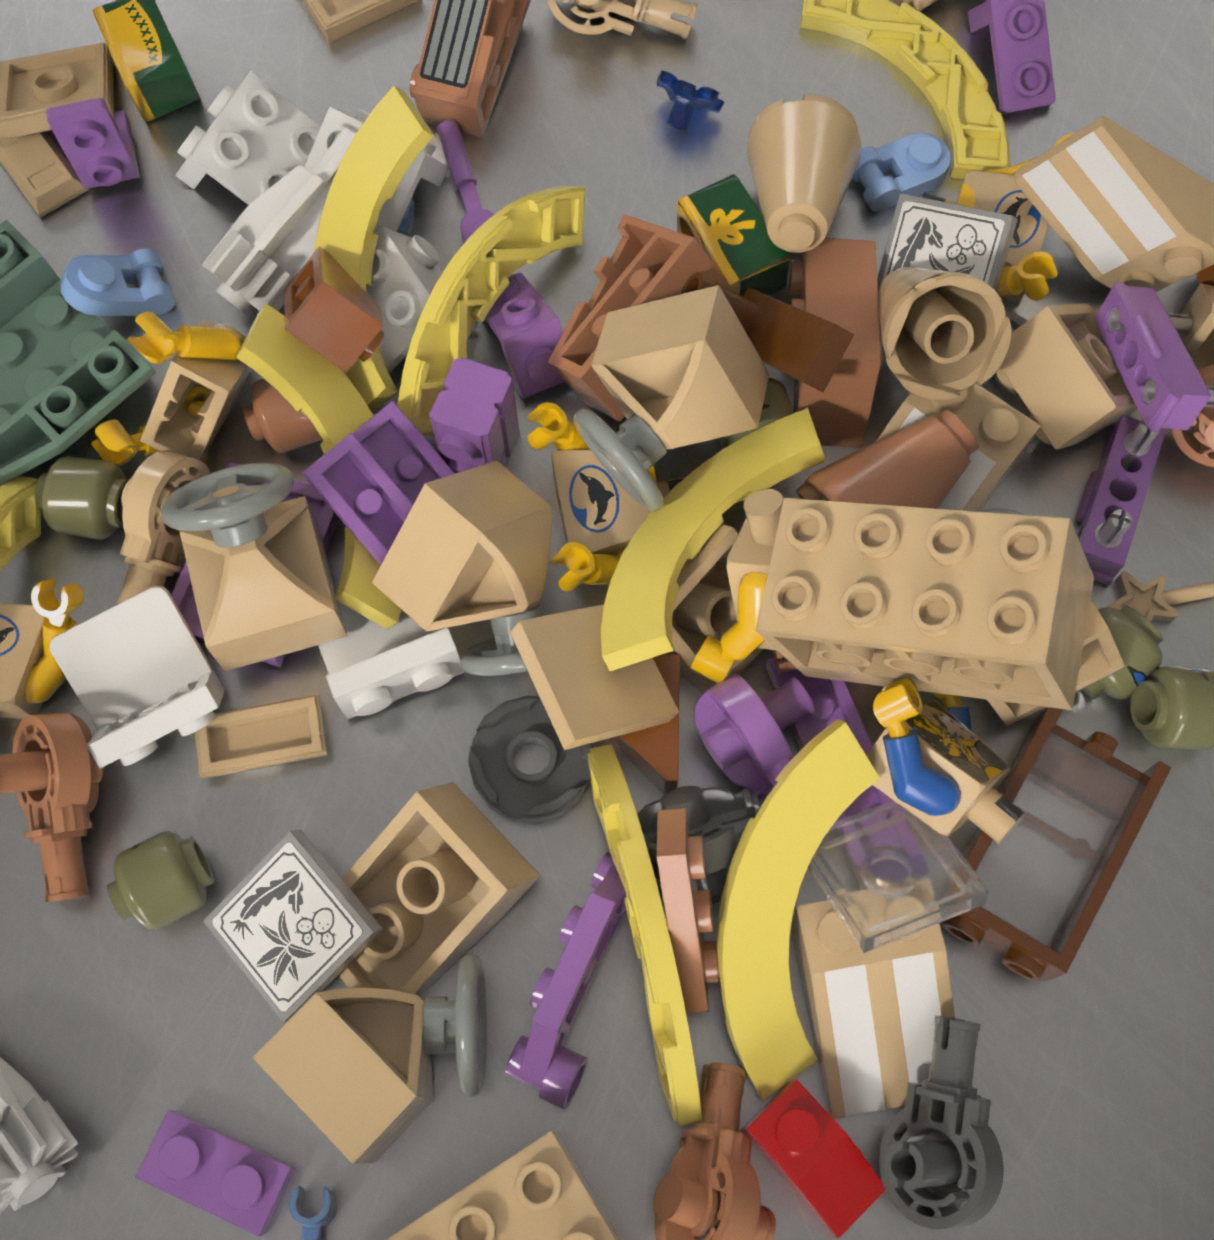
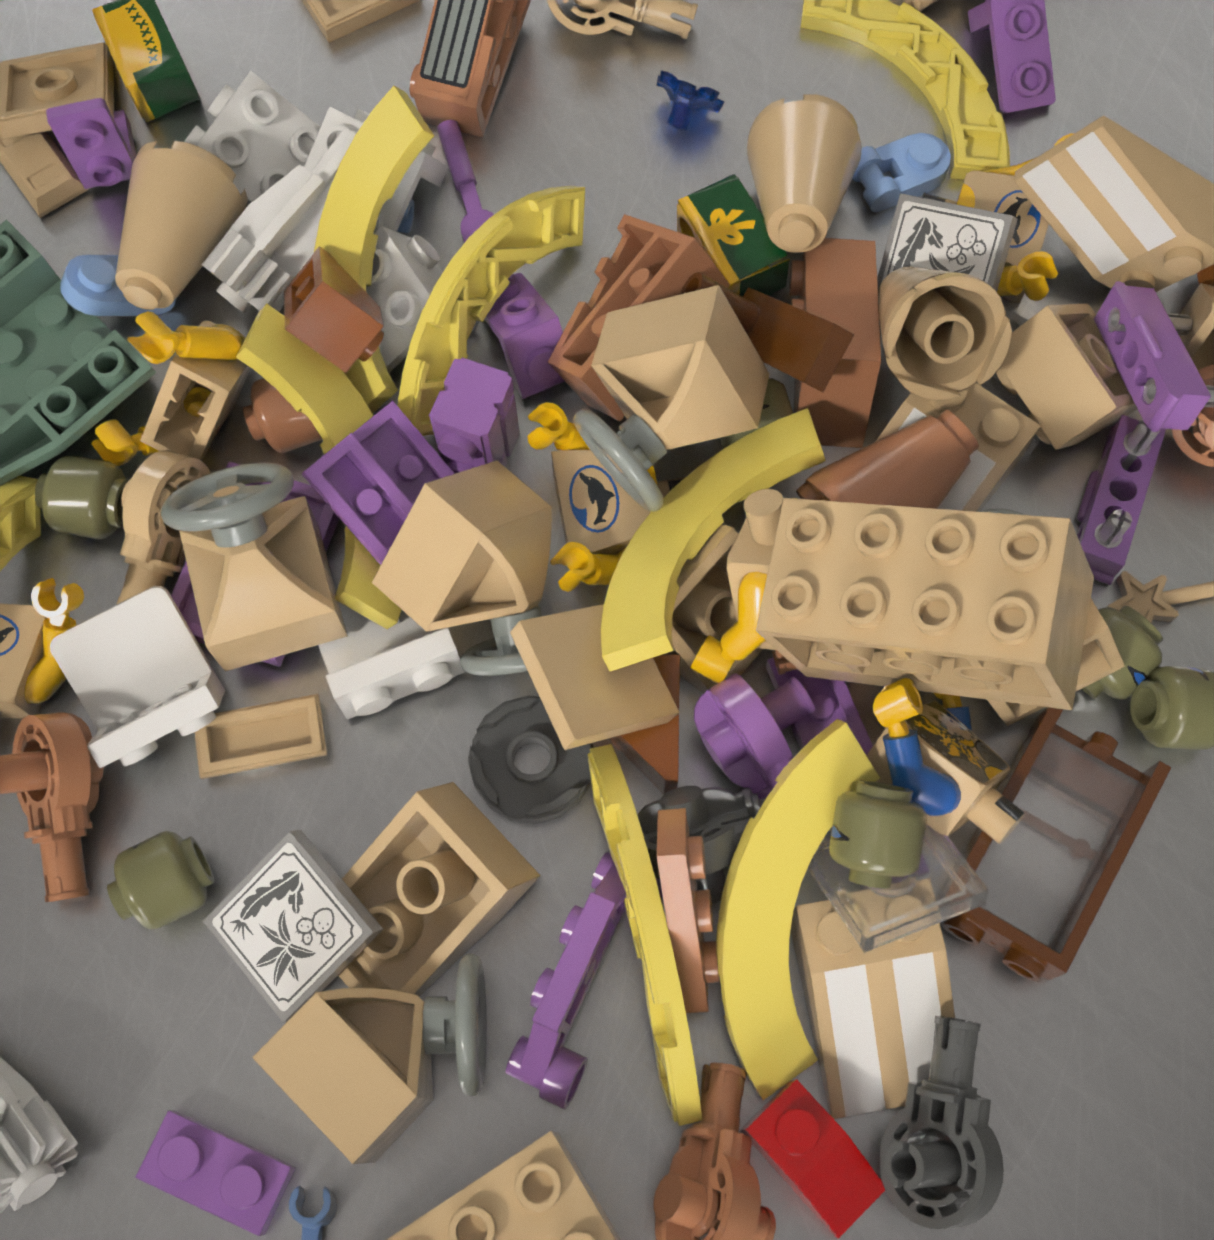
(173, 219): none -> tan cone
(877, 833): none -> olive head

